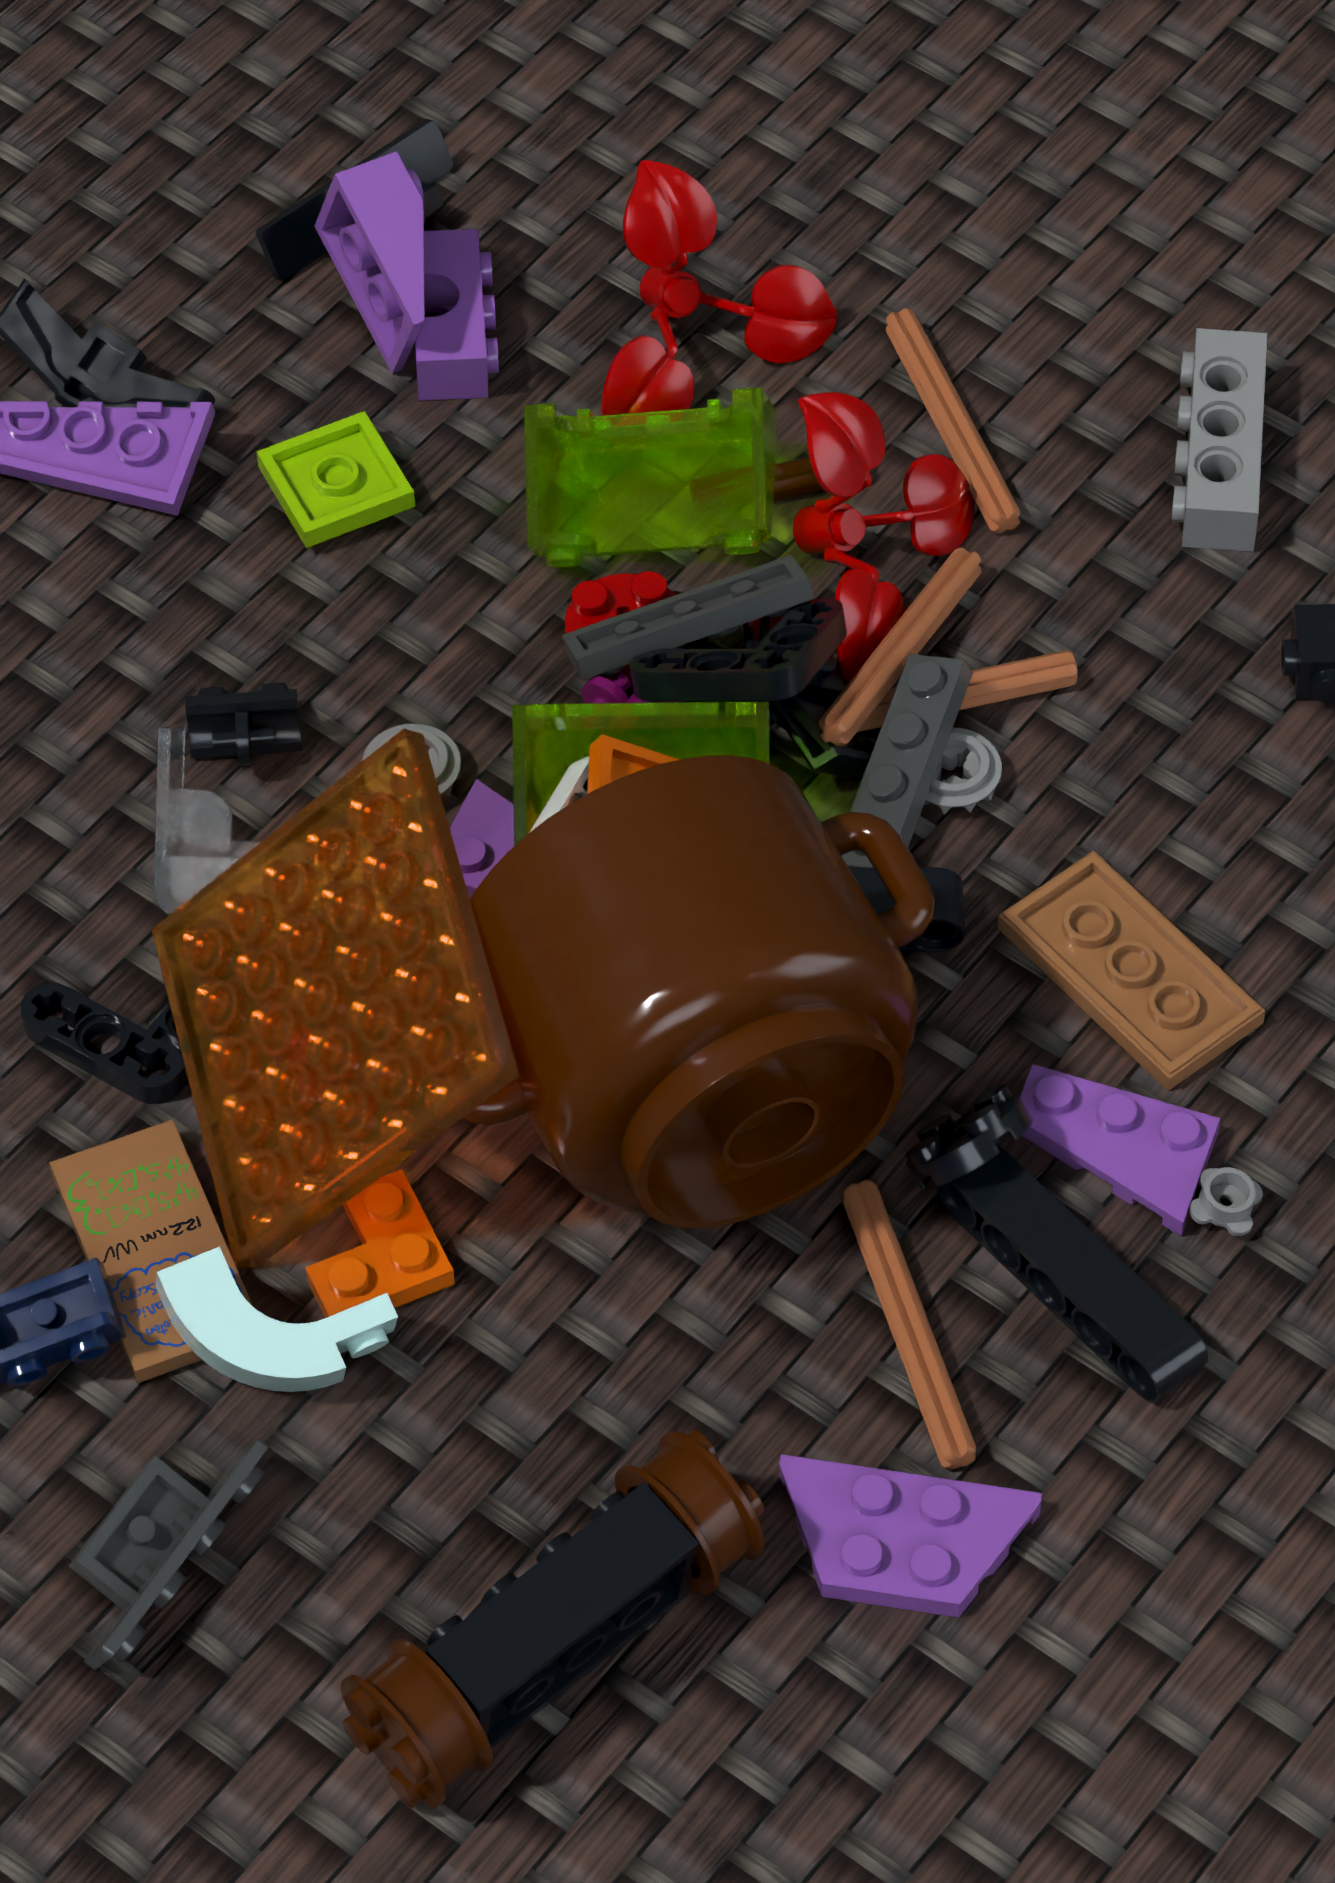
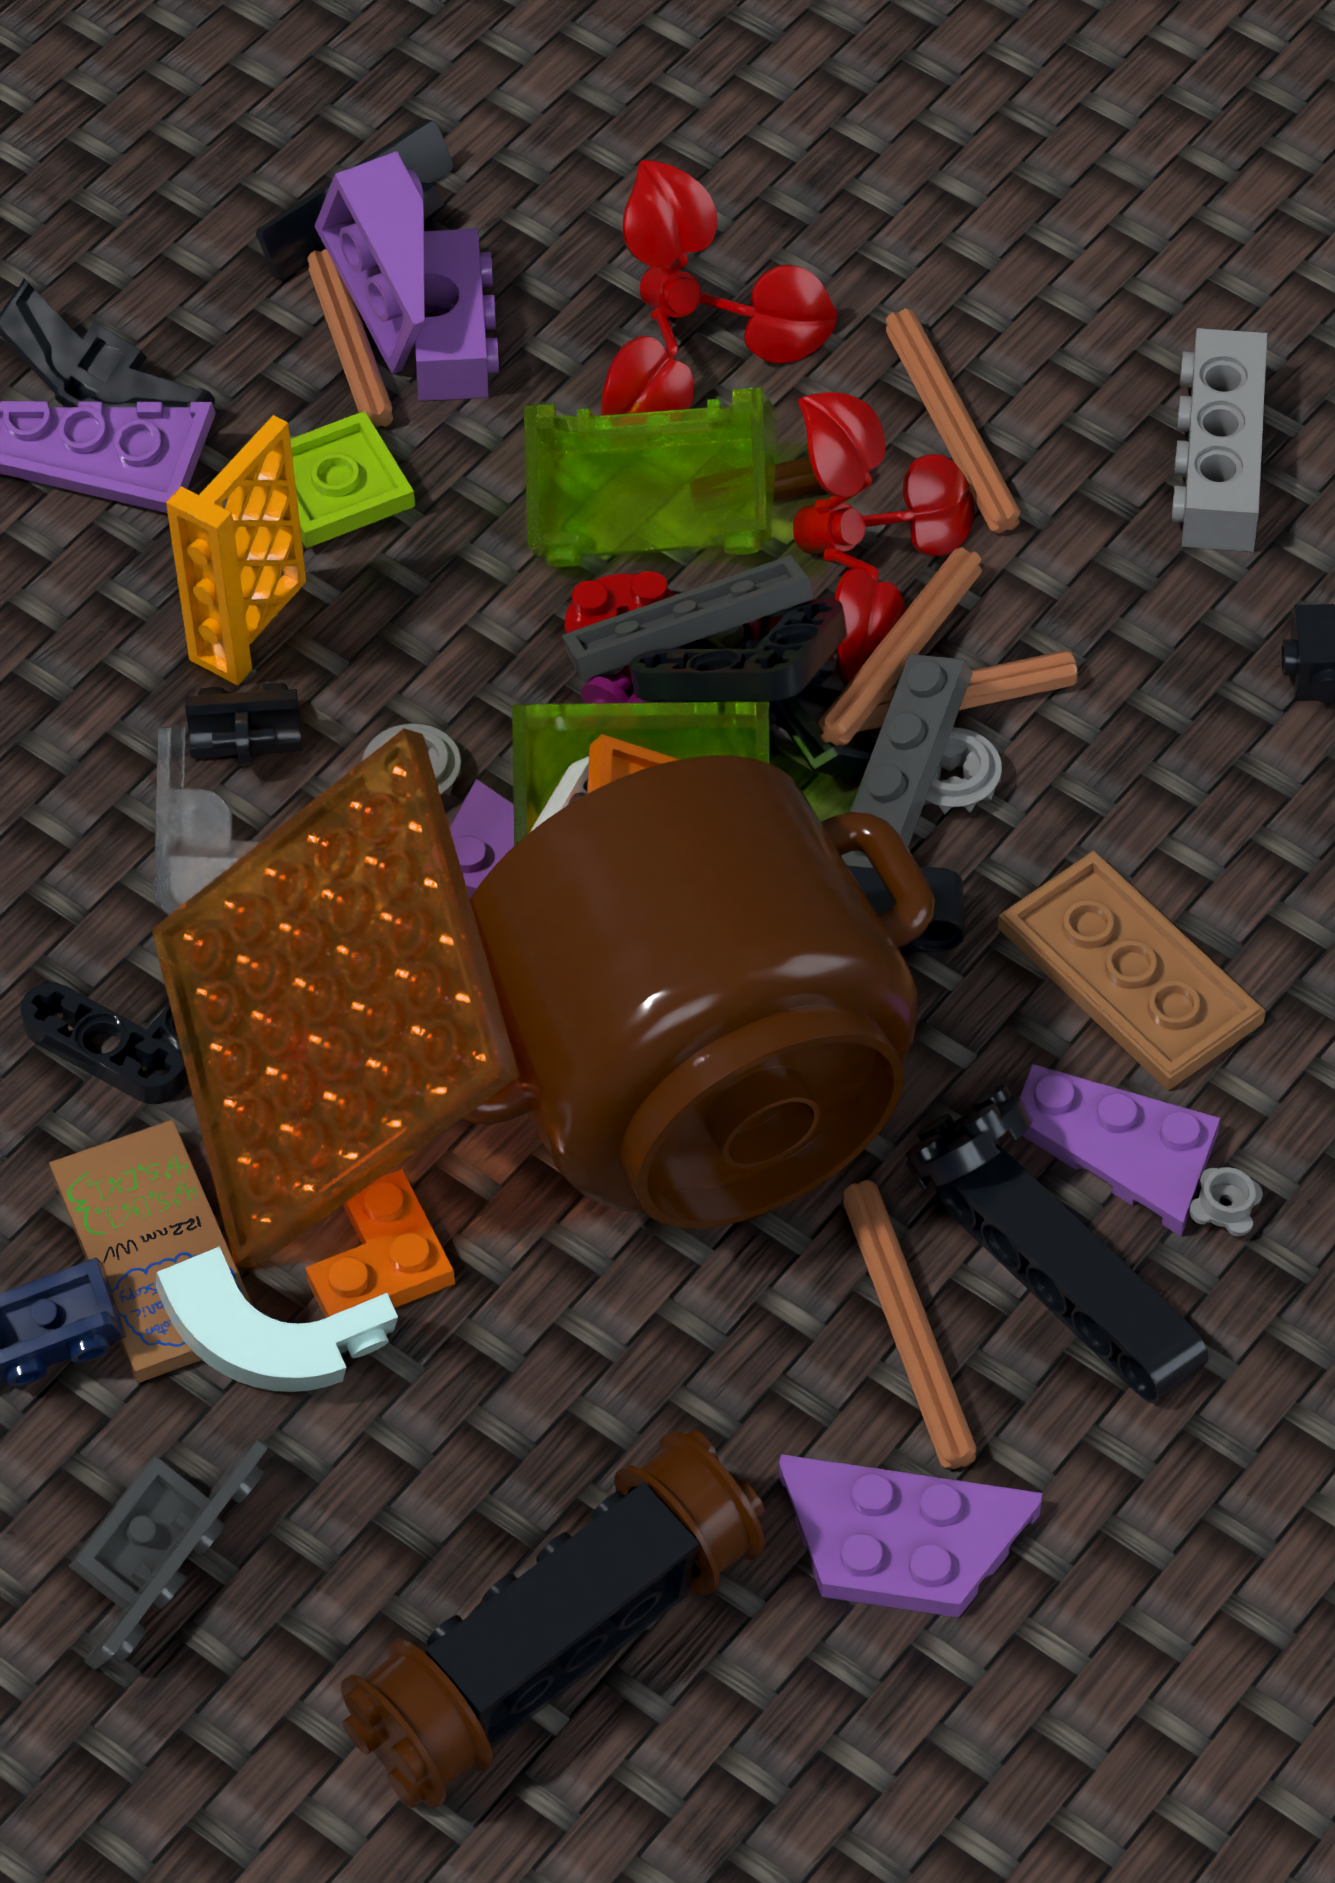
(235, 554): none -> light orange fence
(350, 340): none -> nougat axle

